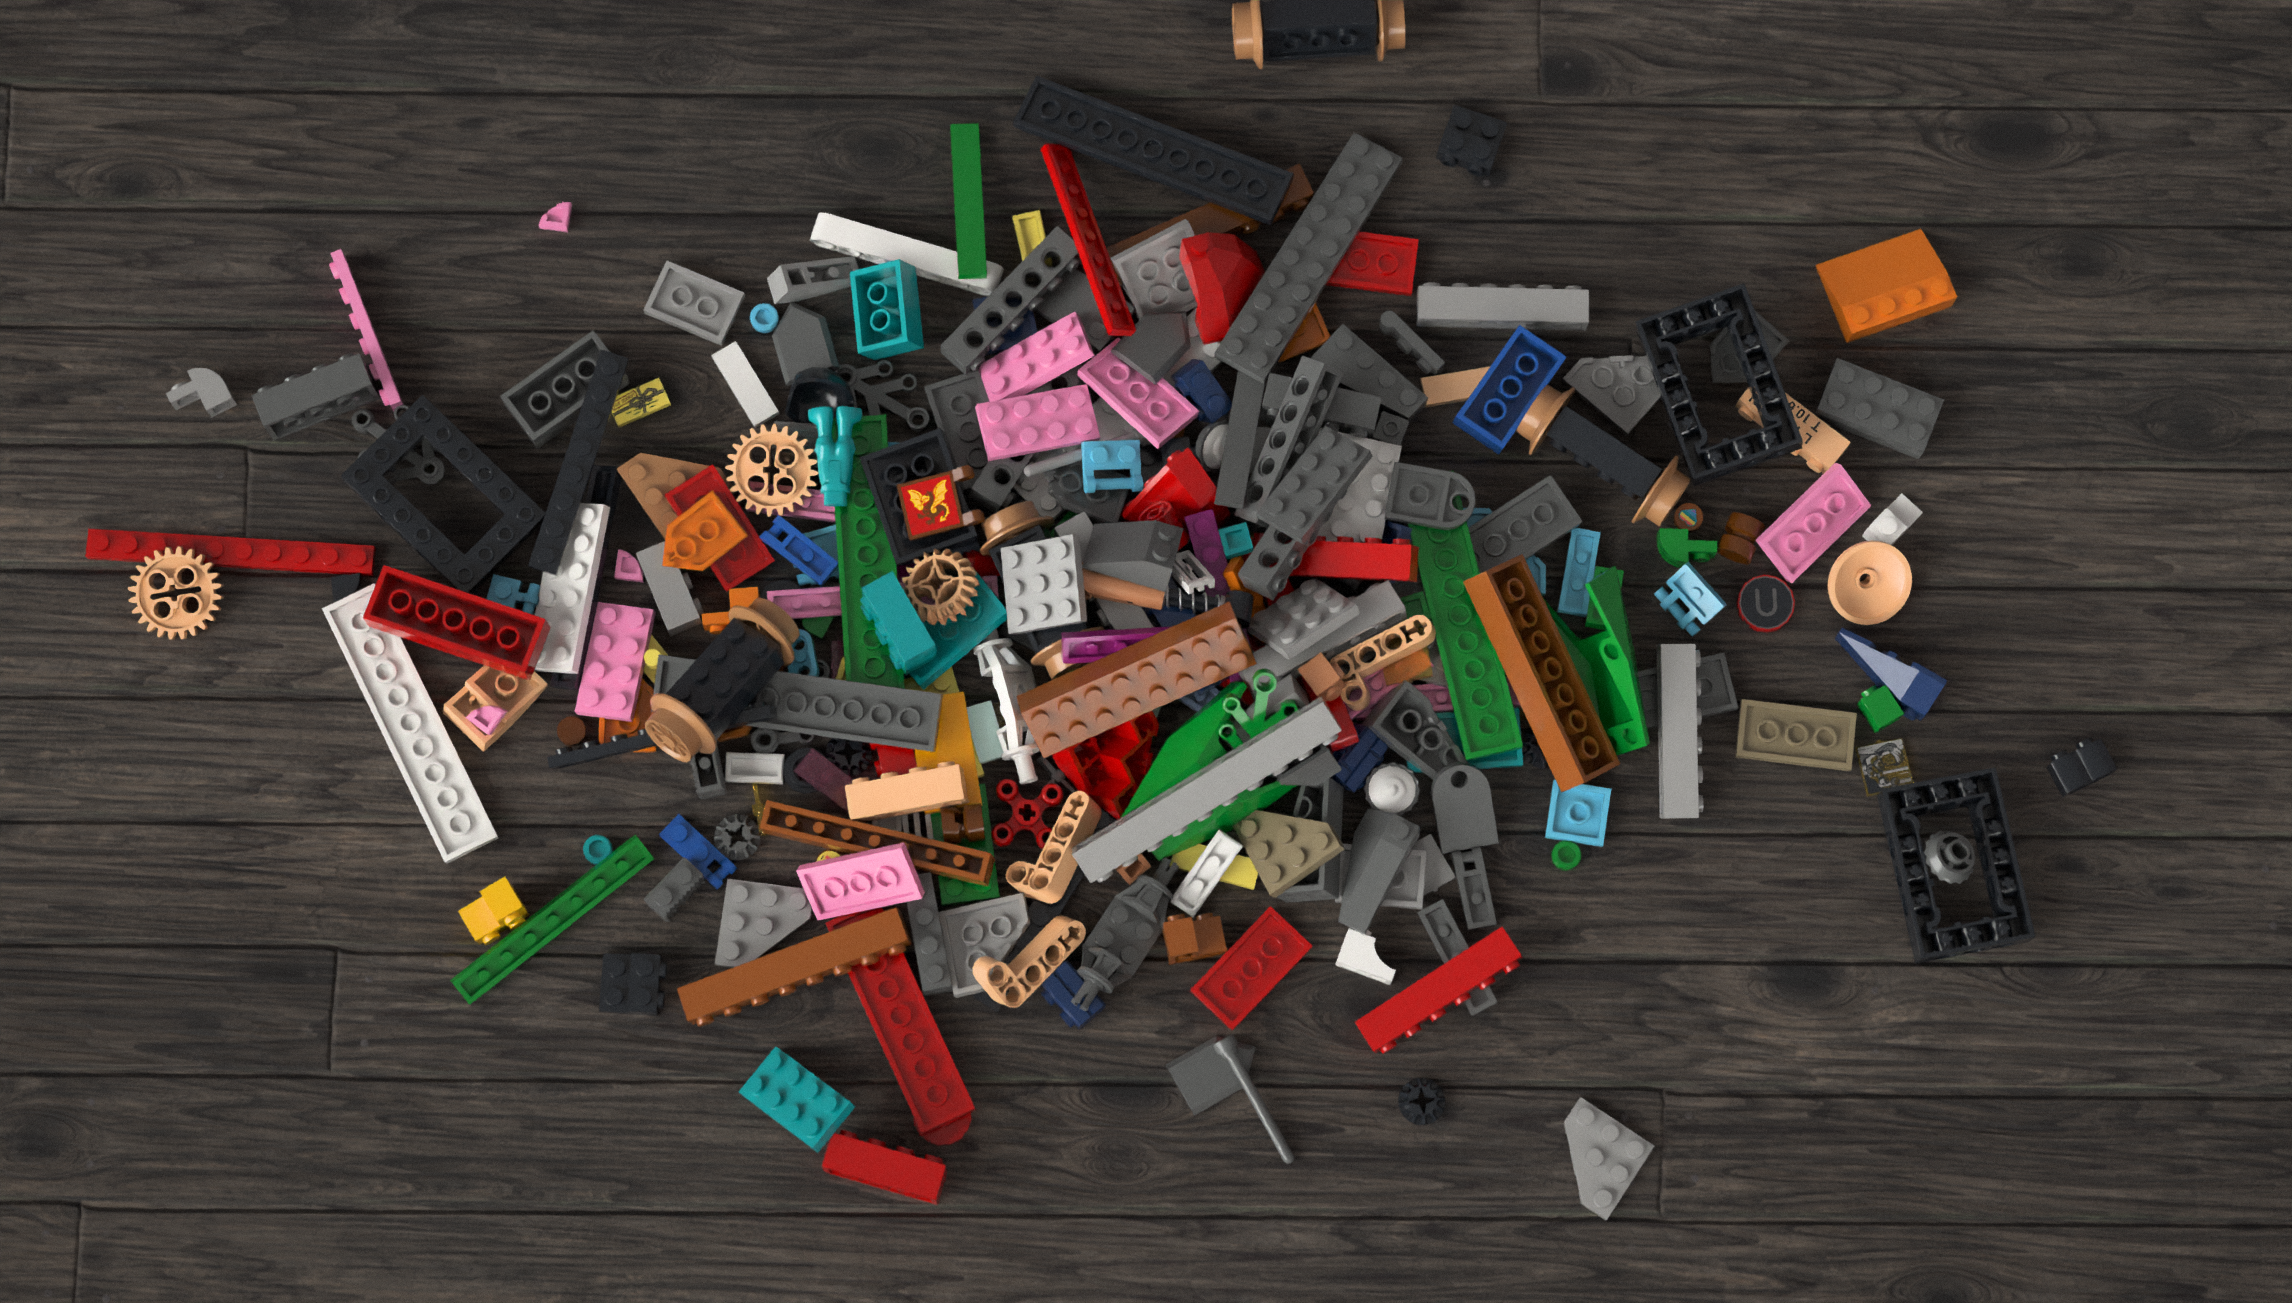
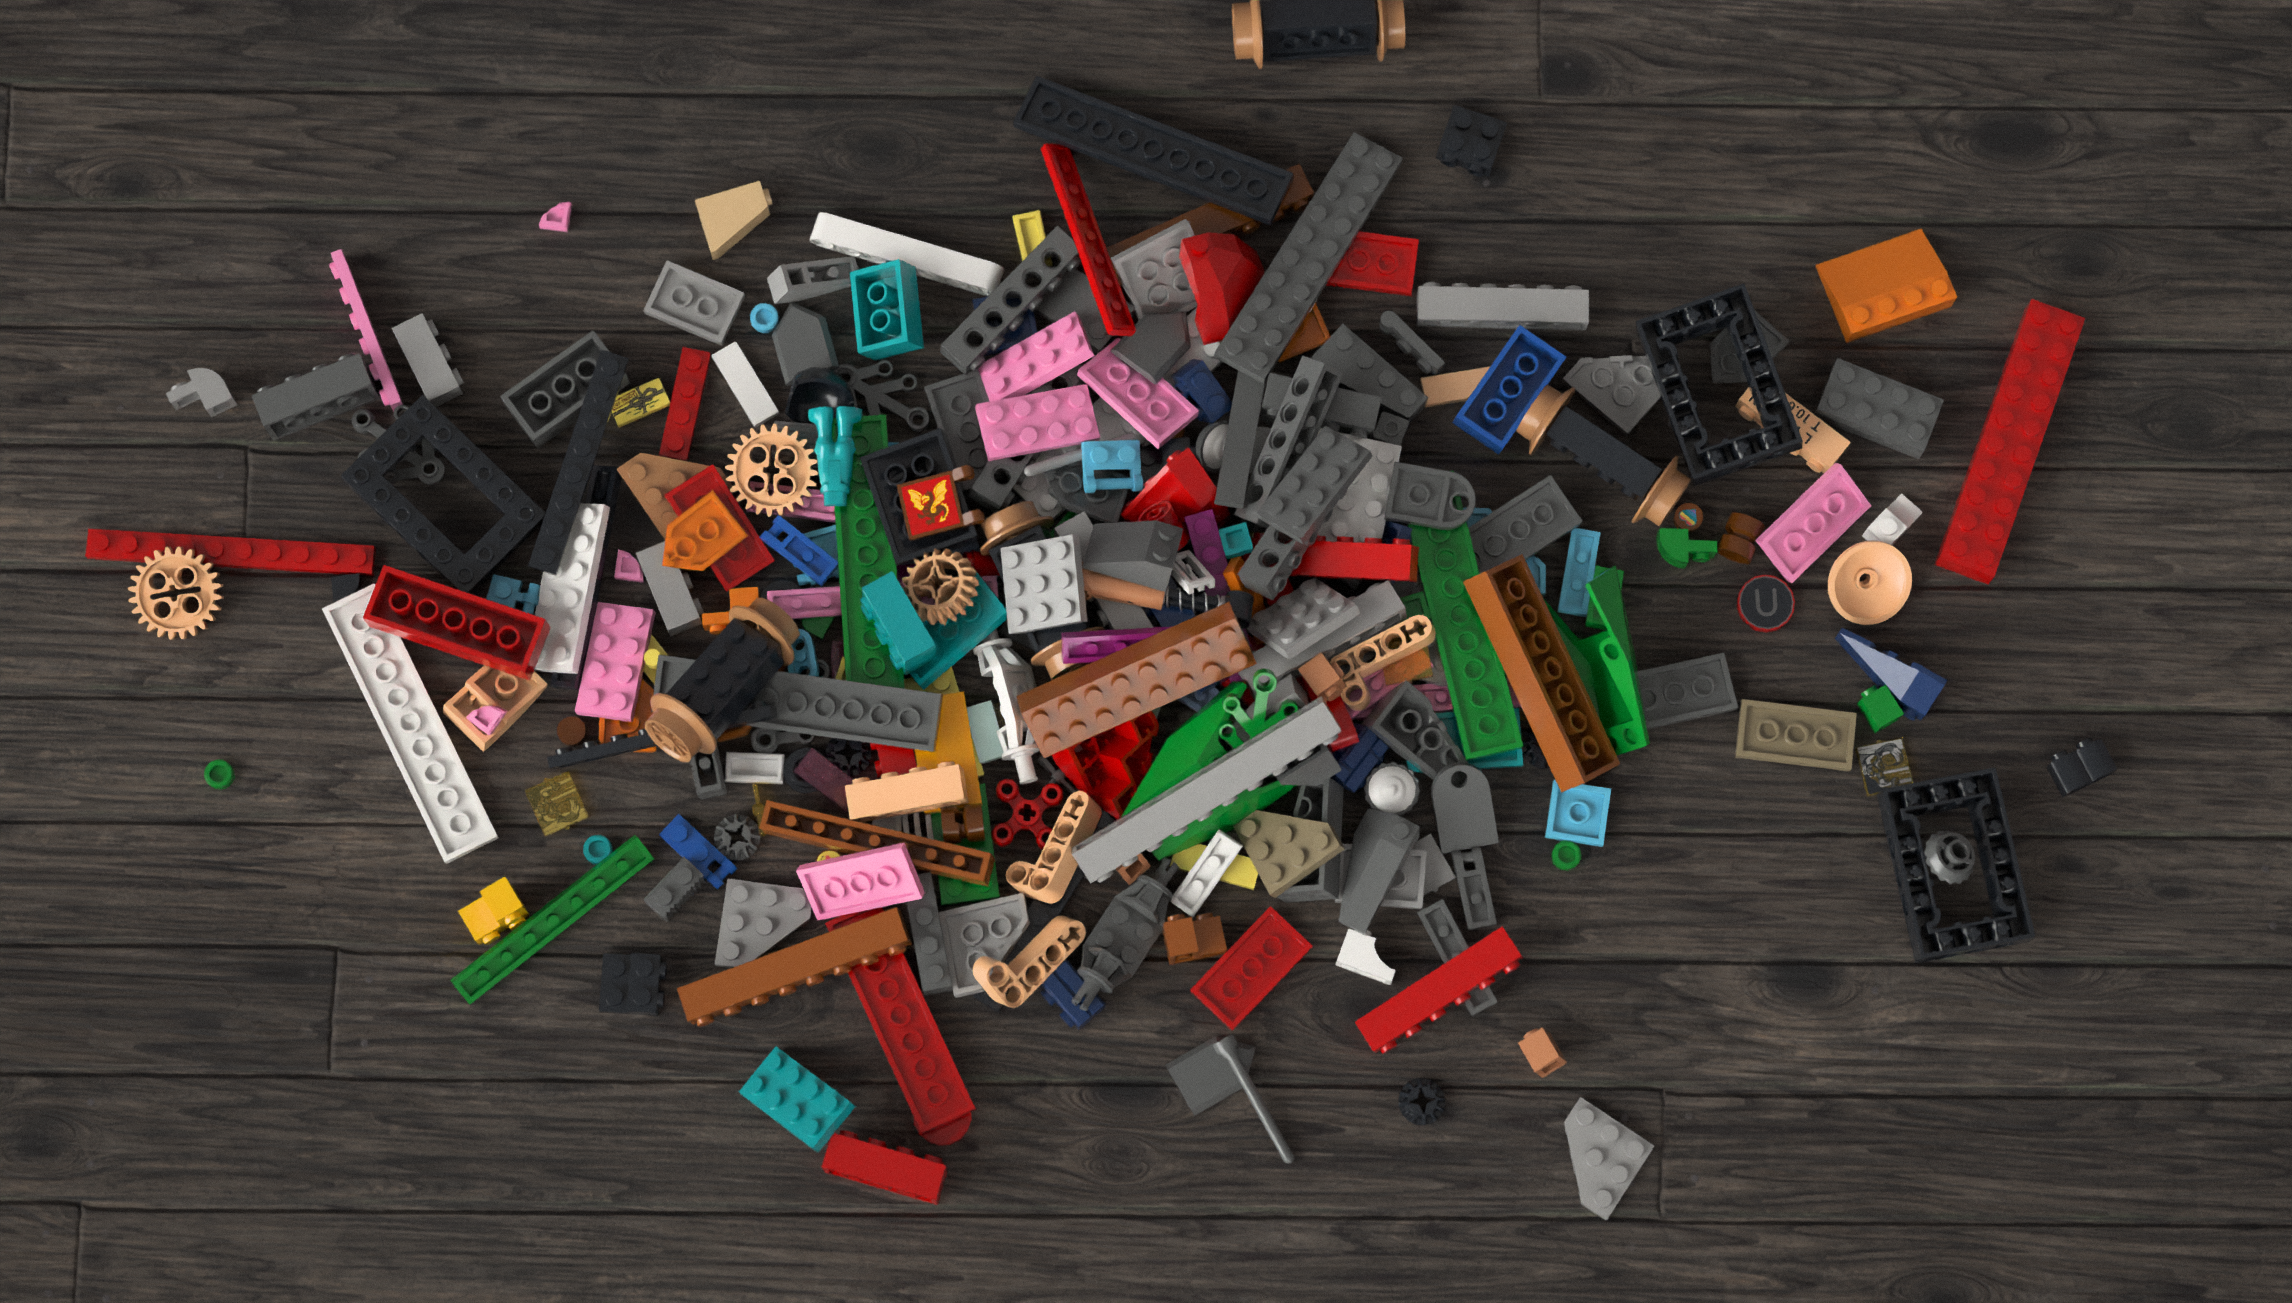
(219, 774): none -> green tile
(428, 359): none -> light grey brick
(556, 803): none -> clear yellow piece
(685, 404): none -> red plate
(732, 215): none -> tan slope
(968, 201): green tile -> none
(1542, 1052): none -> nougat brick
(1678, 731): light grey brick -> none
(1695, 594): medium azure plate -> none
(2009, 441): none -> red brick

